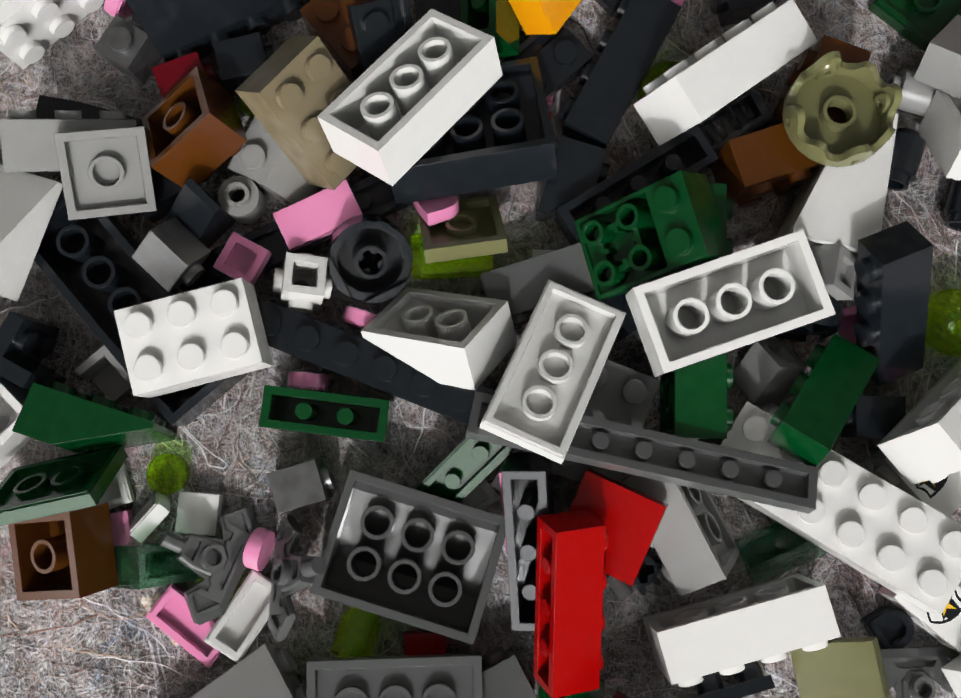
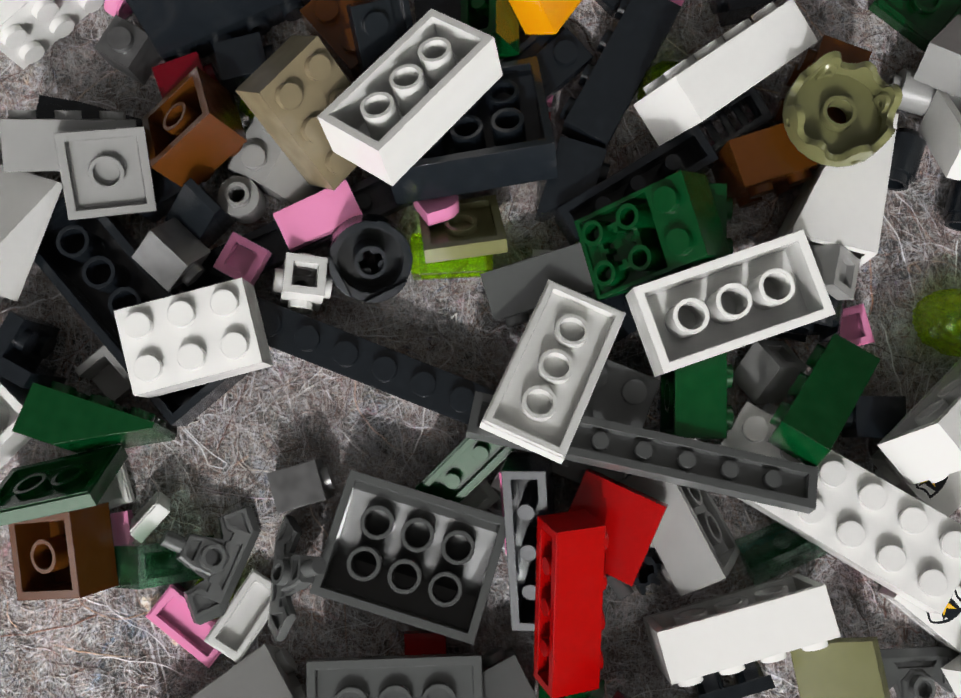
(168, 473): clear neon green tile -> none
(198, 513): white tile -> none
(258, 549): bright pink tile -> none
(308, 381): bright pink tile -> none
(326, 413): dark green brick -> none
(356, 633): clear neon green brick -> none
(357, 317): bright pink tile -> none
(445, 334): white slope -> none
(890, 625): black tile -> none
(893, 299): black brick -> none

